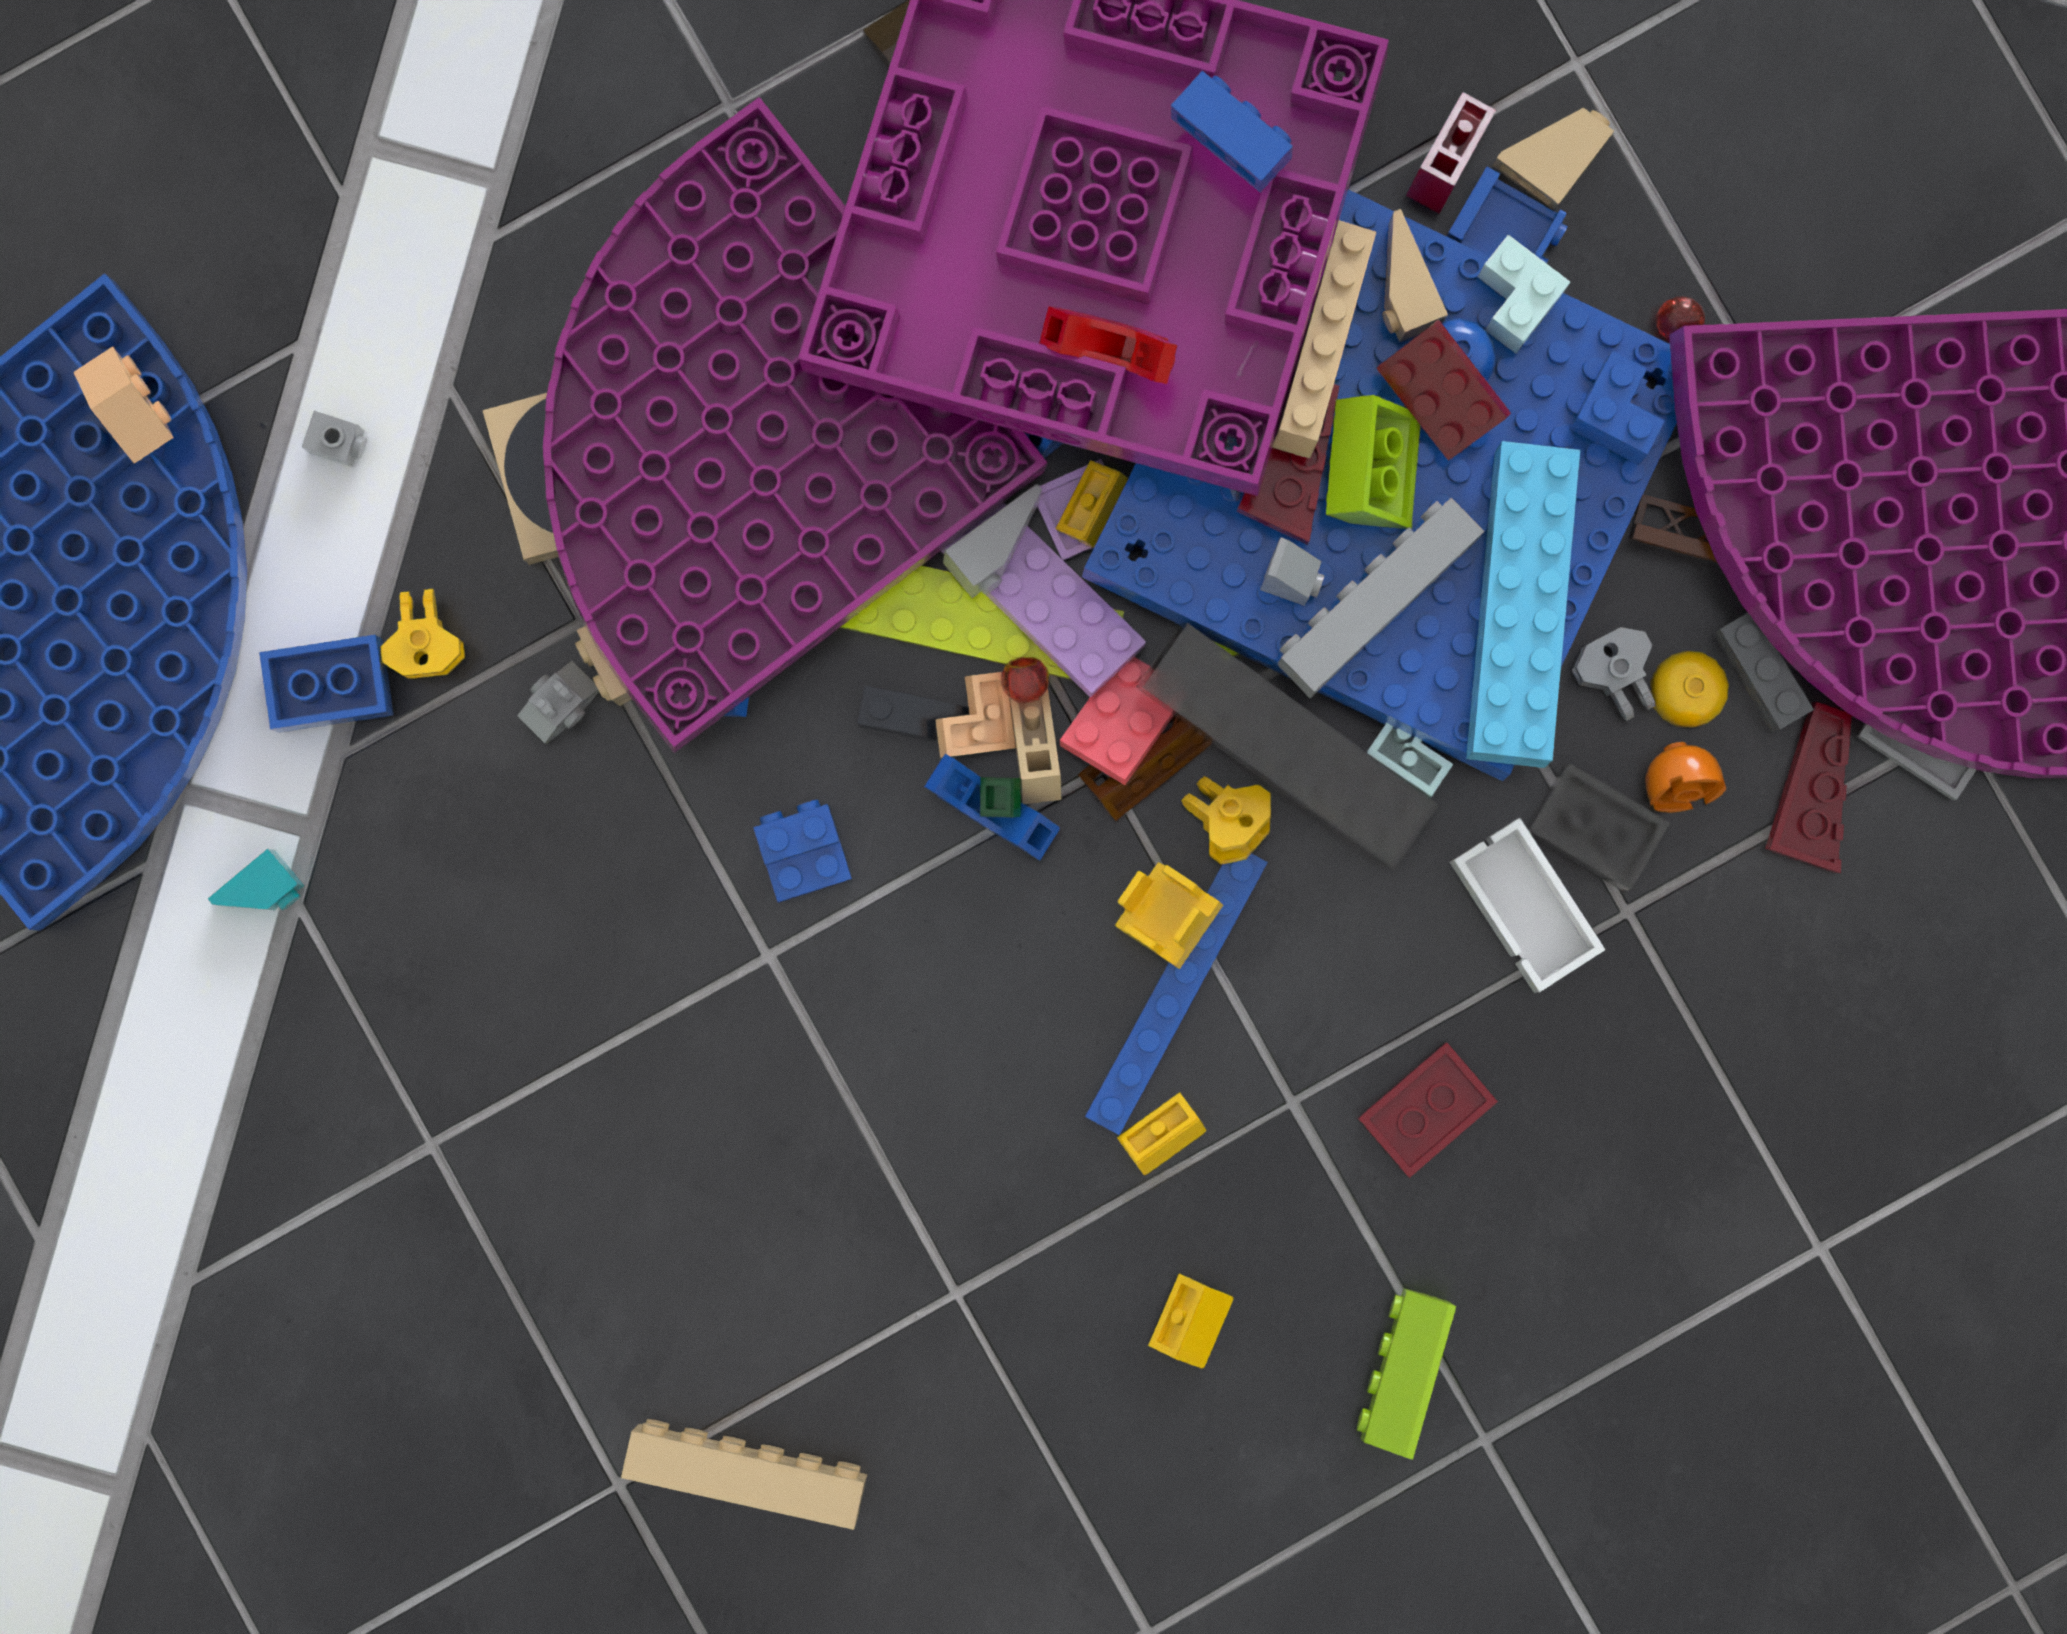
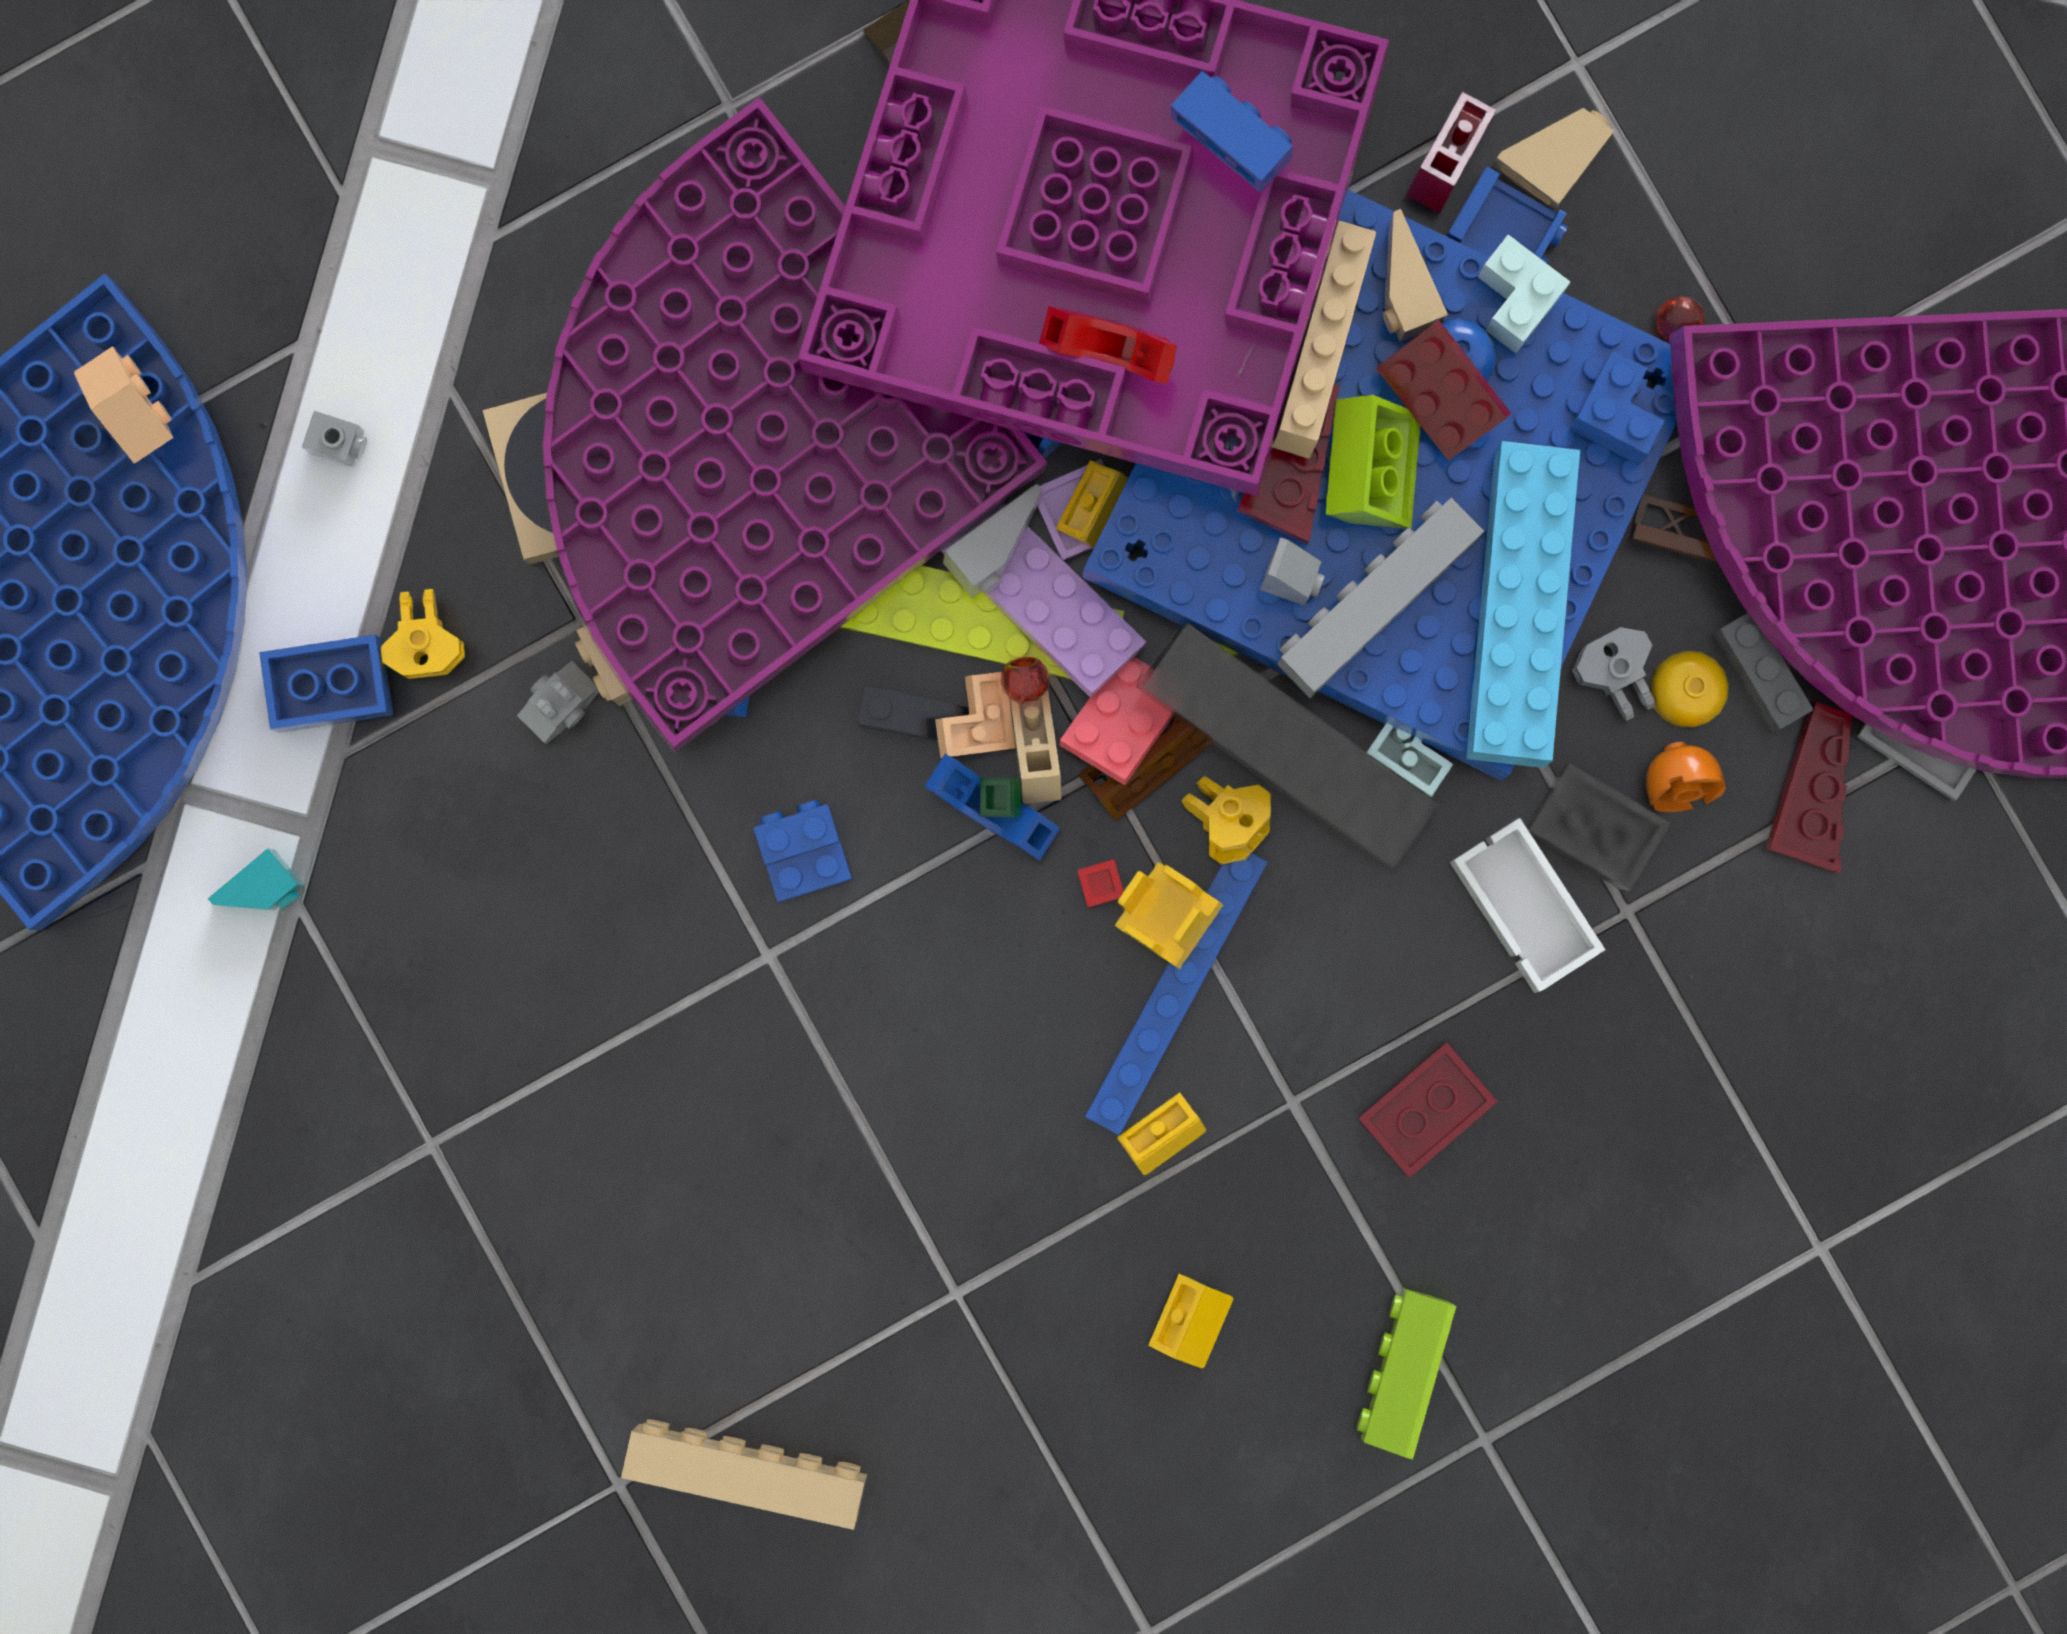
(1100, 883): none -> red plate

